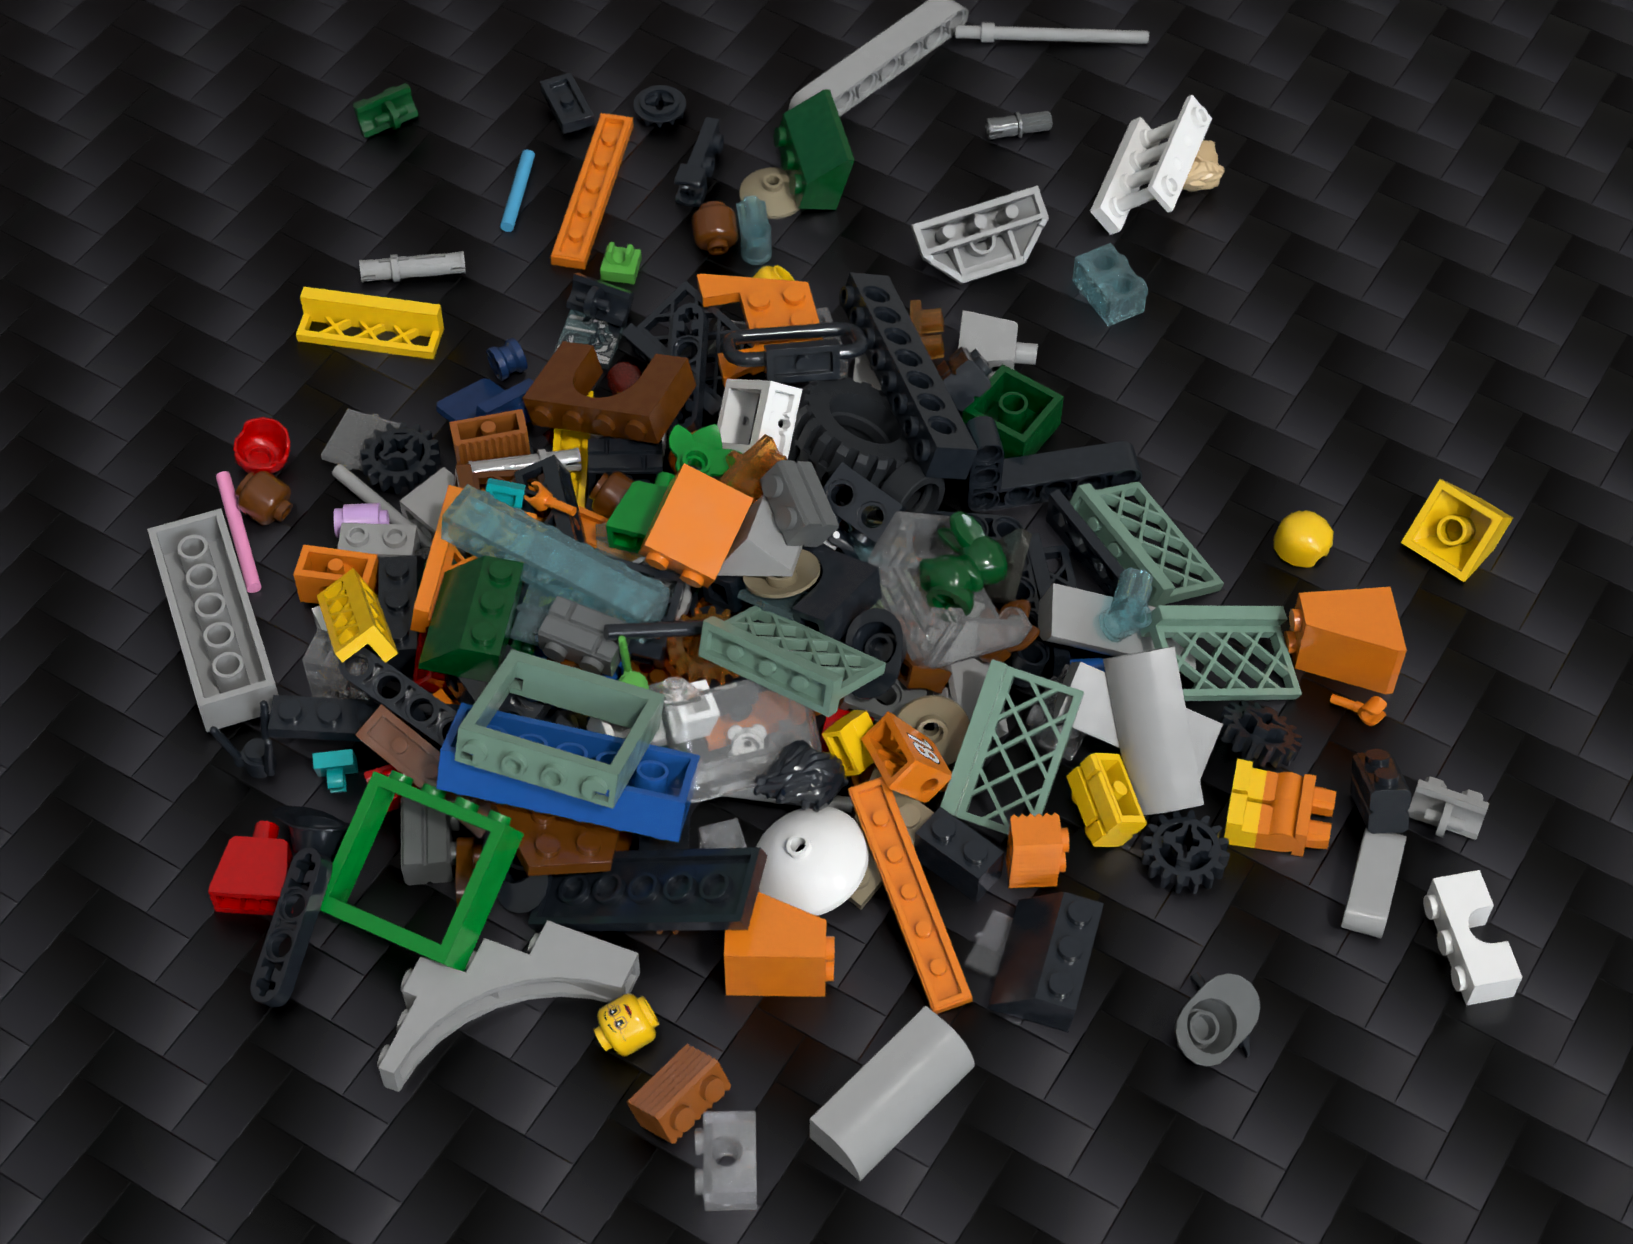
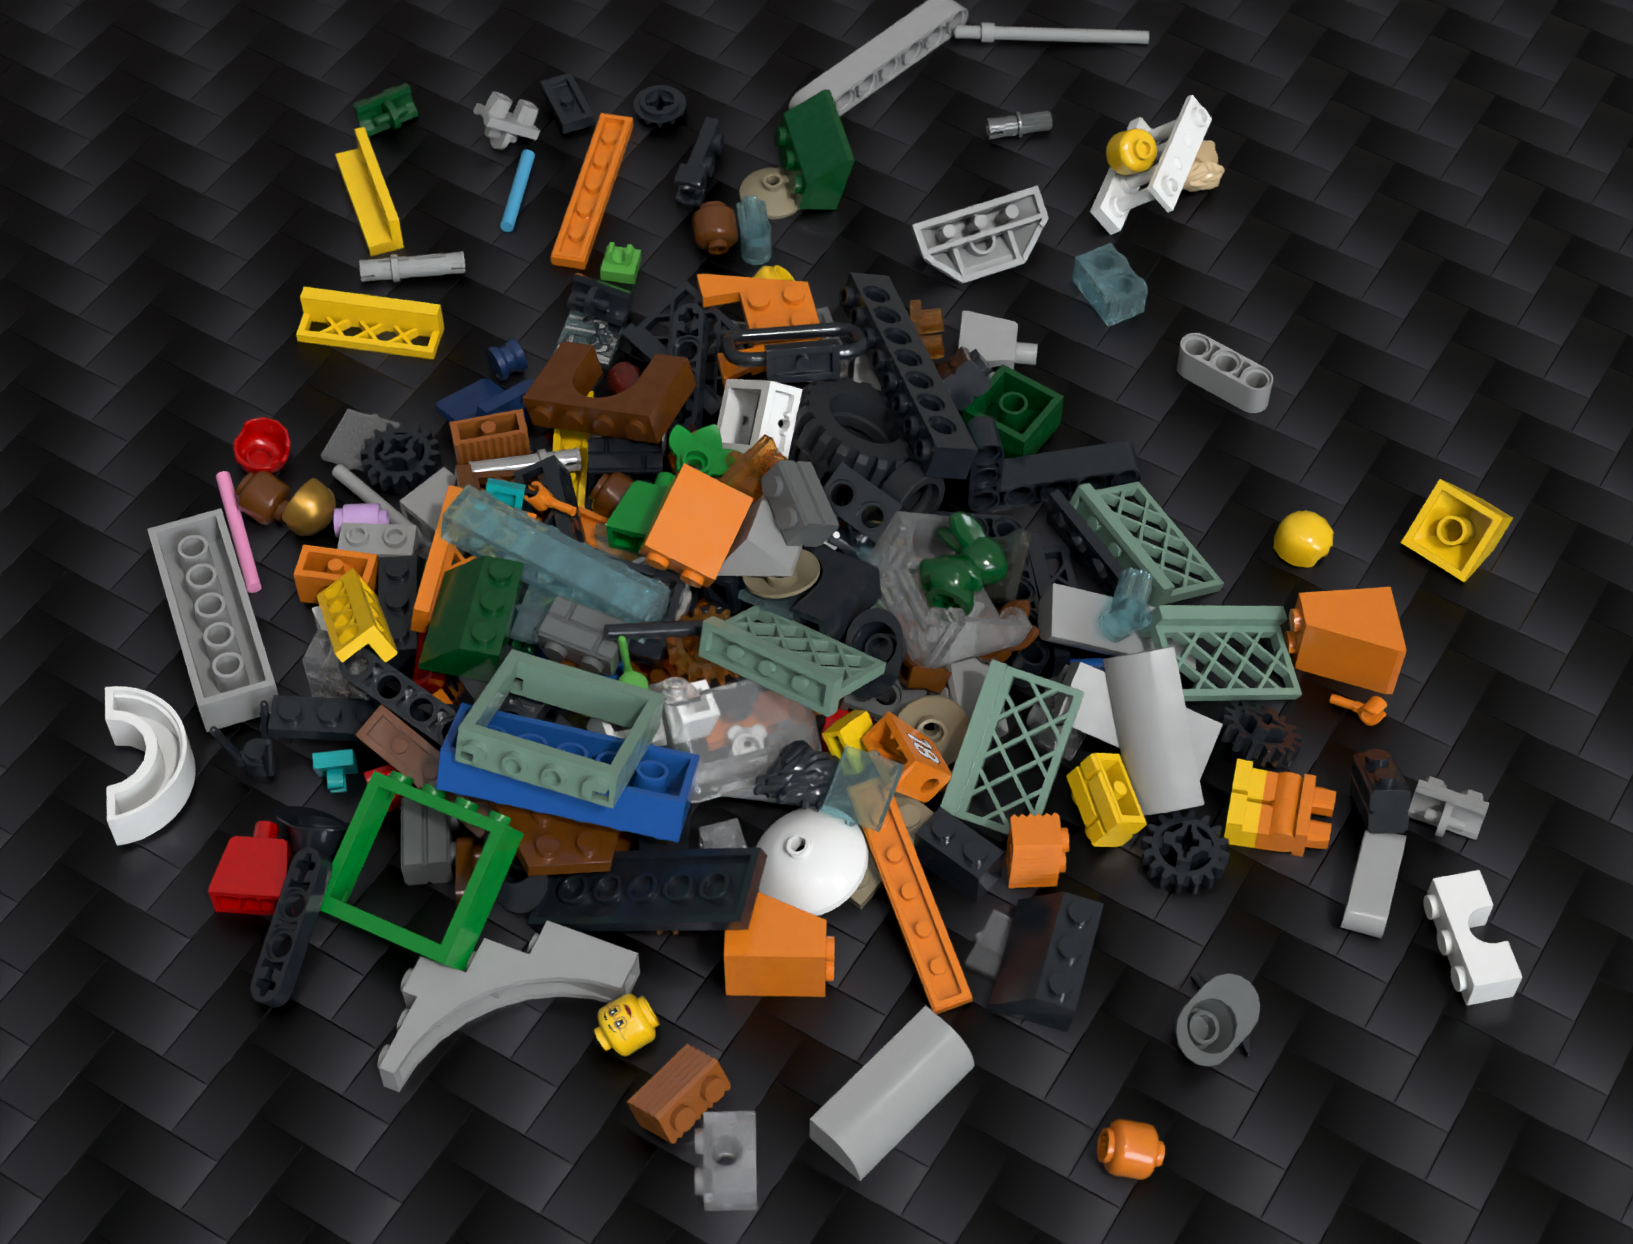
(166, 775): none -> white brick
(310, 509): none -> pearl gold hair
(370, 197): none -> yellow fence
(504, 125): none -> light grey hips
(862, 788): none -> clear light blue piece
(1130, 1149): none -> orange head
(1131, 151): none -> yellow head
(1224, 372): none -> light grey beam

